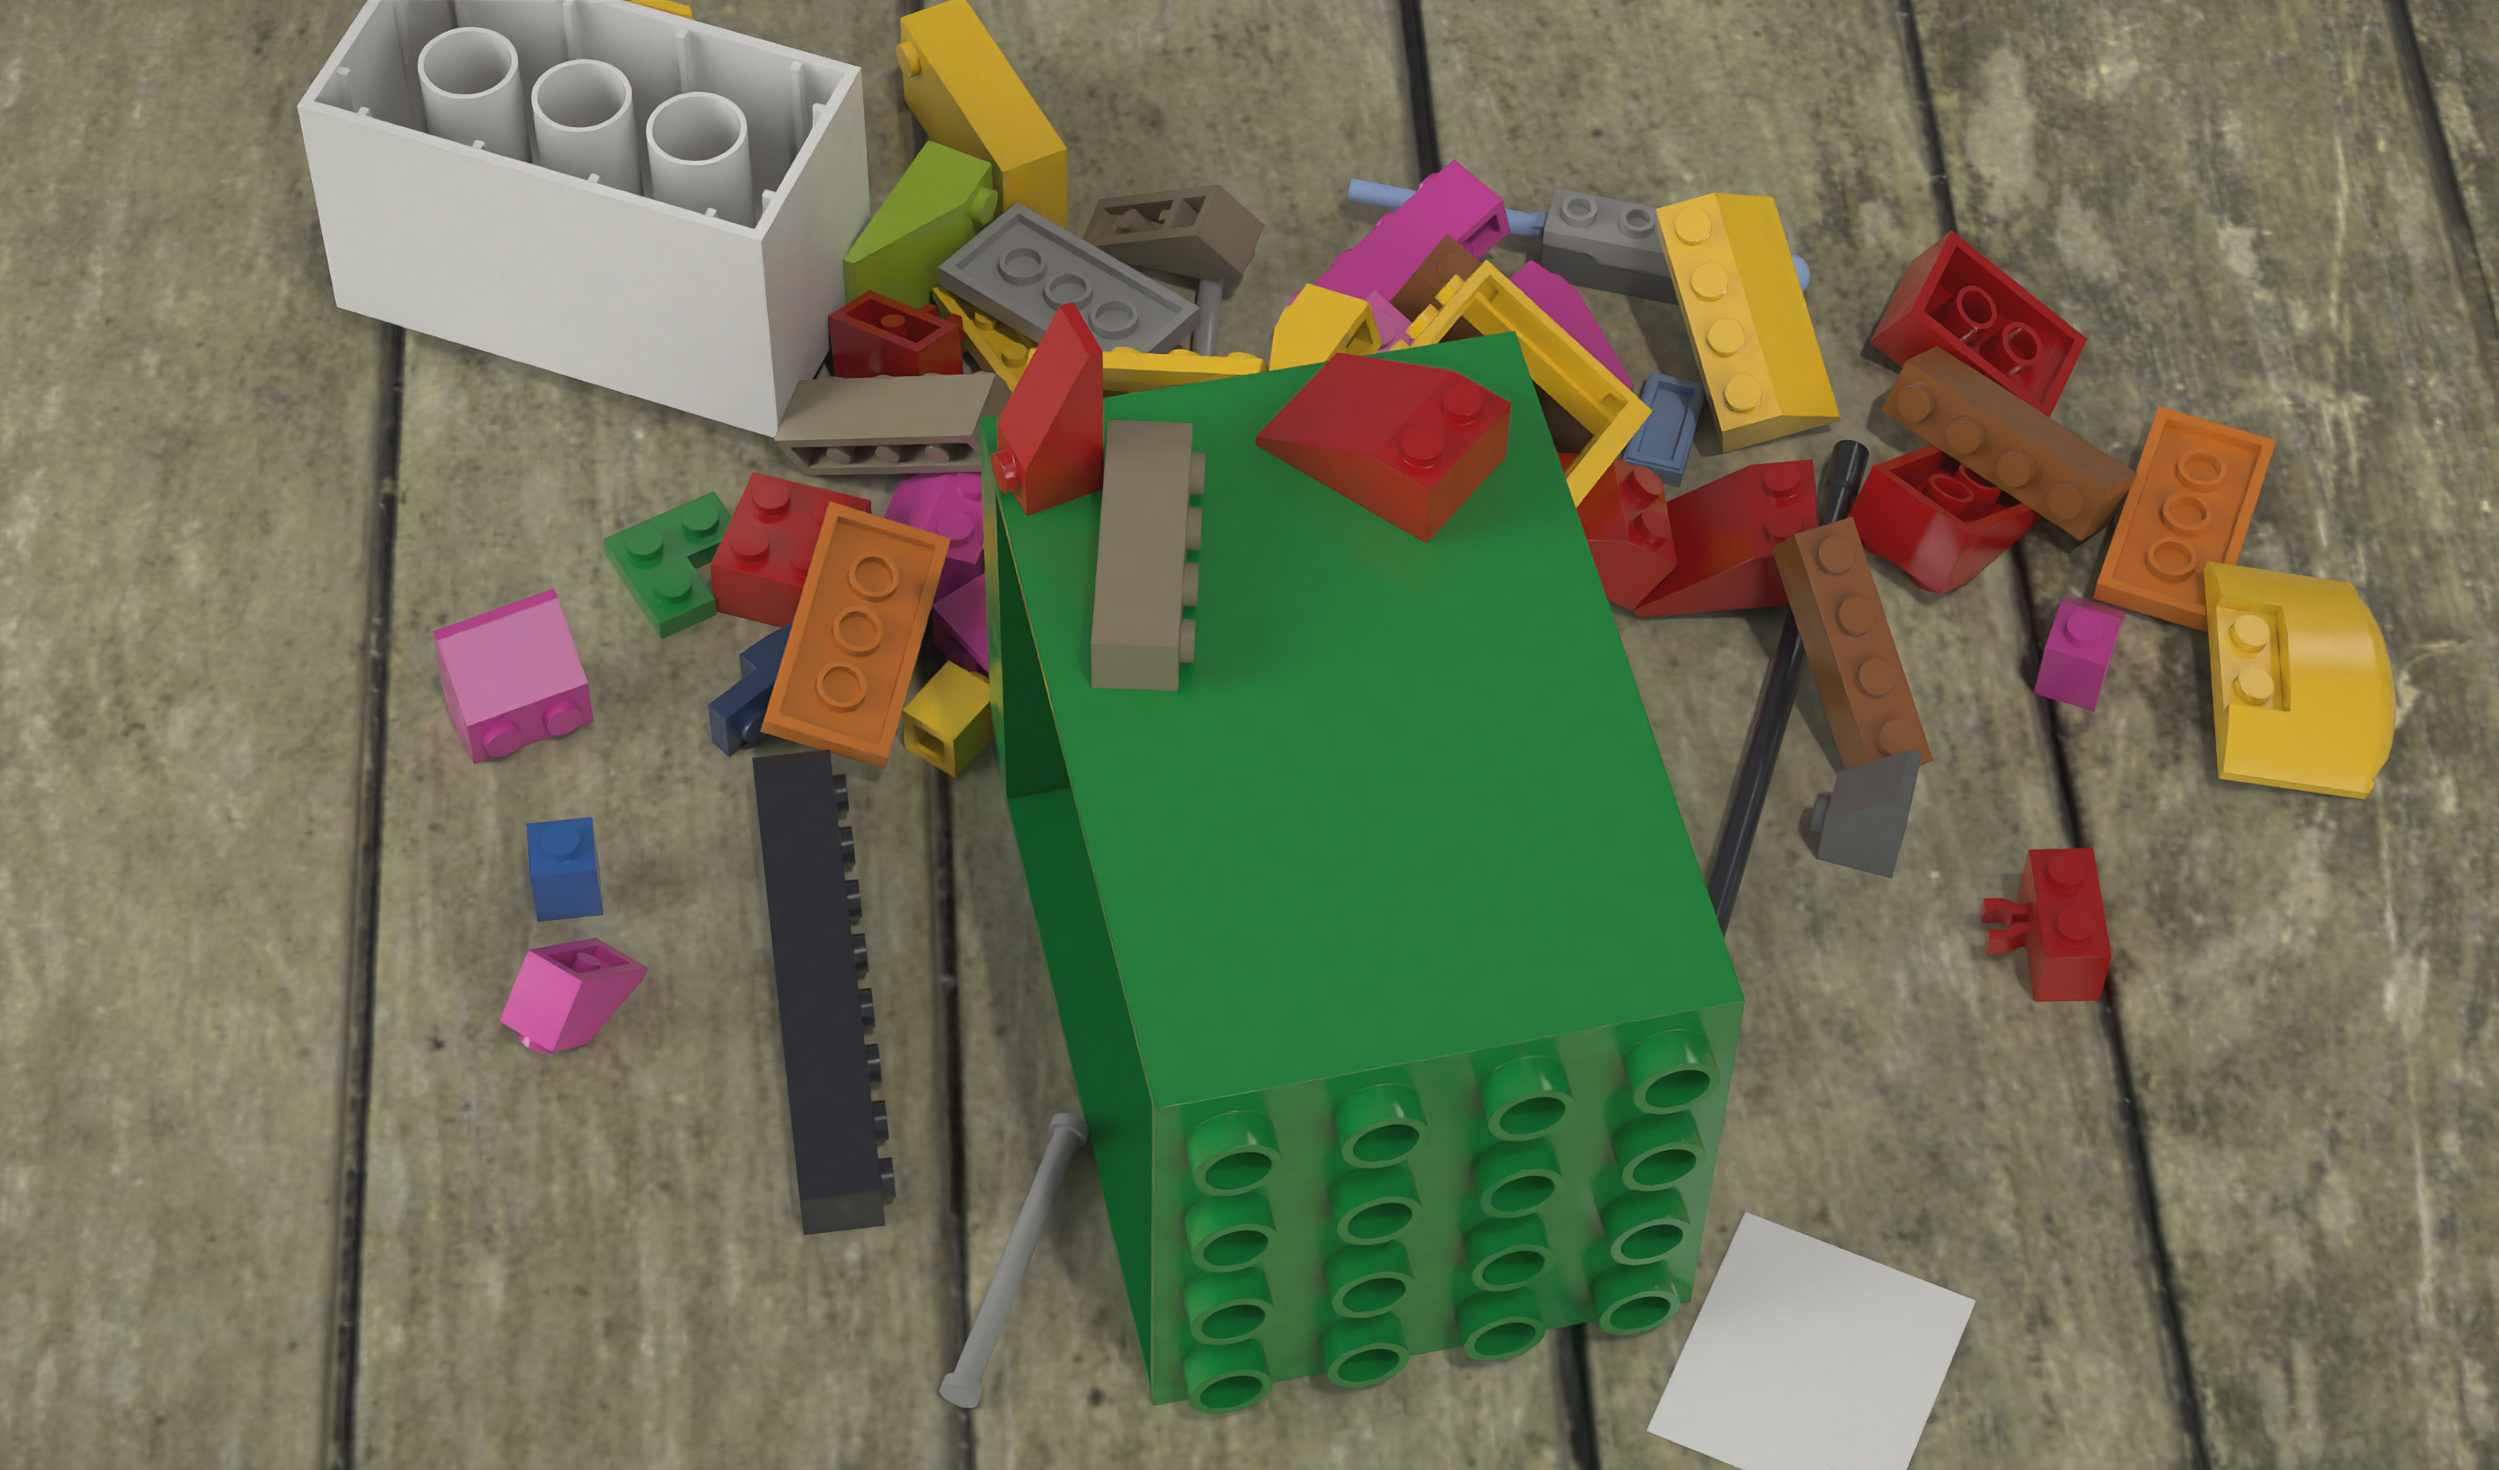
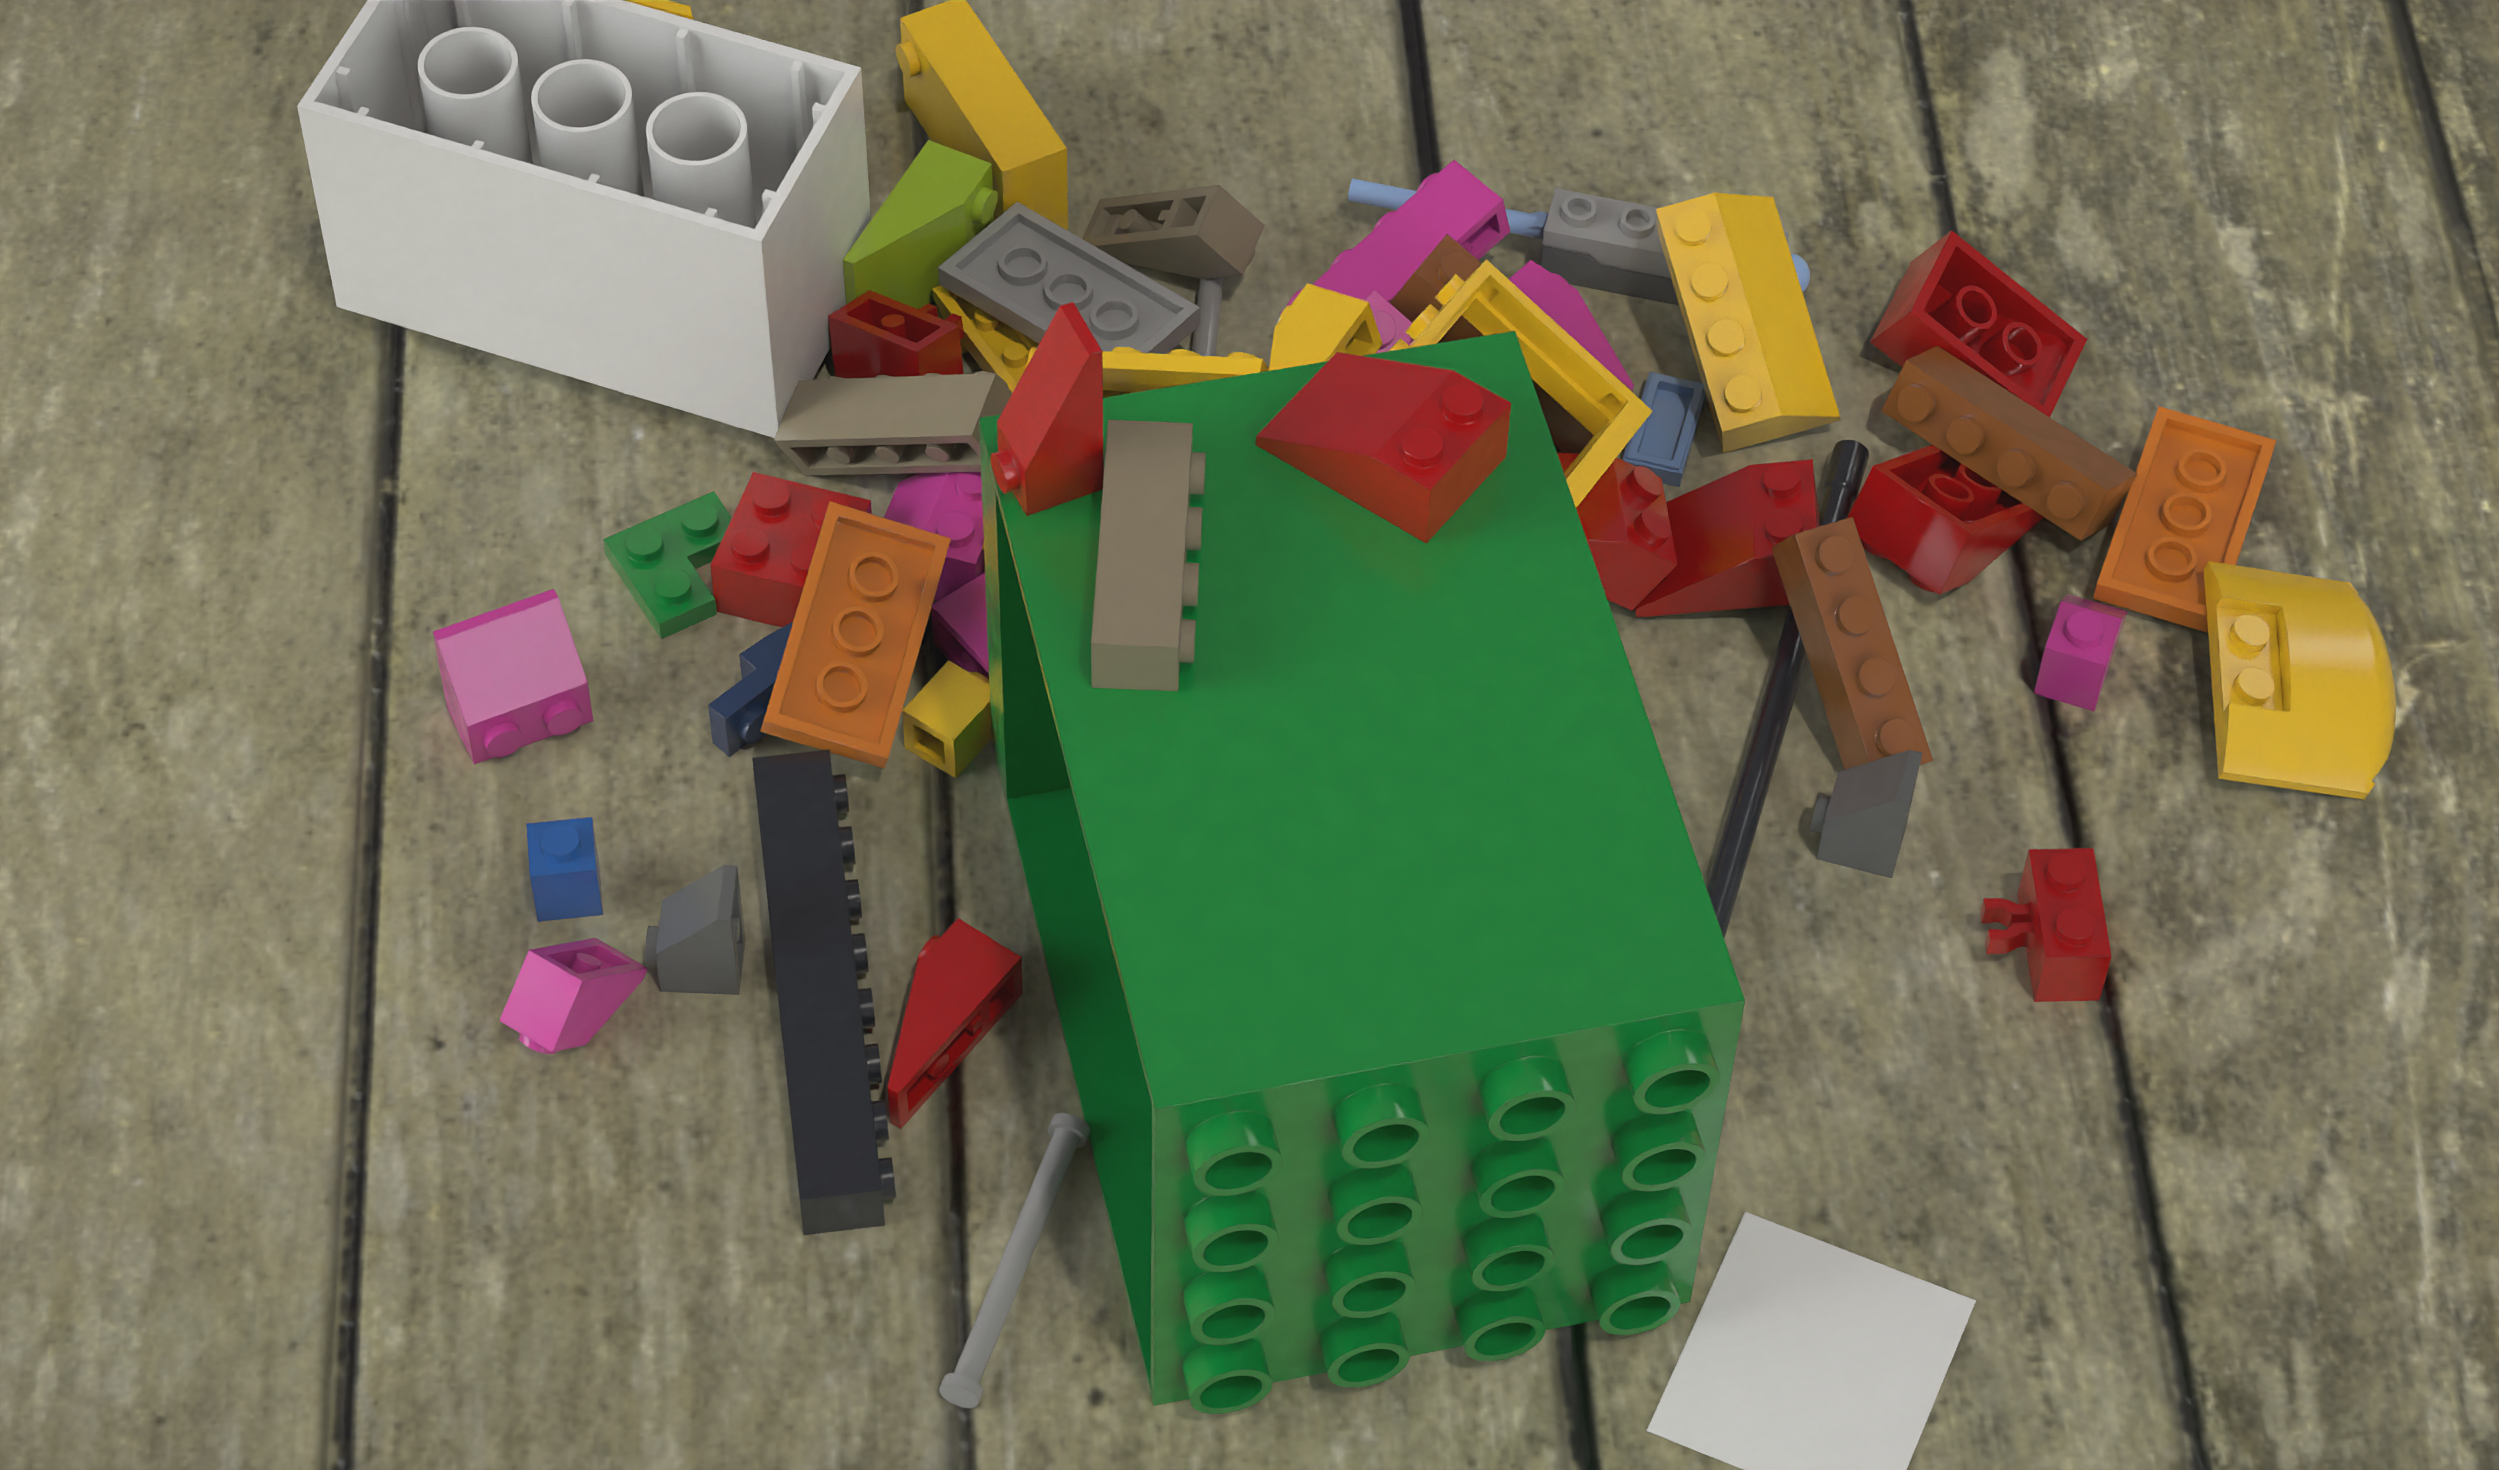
(700, 936): none -> dark grey slope
(955, 999): none -> red slope

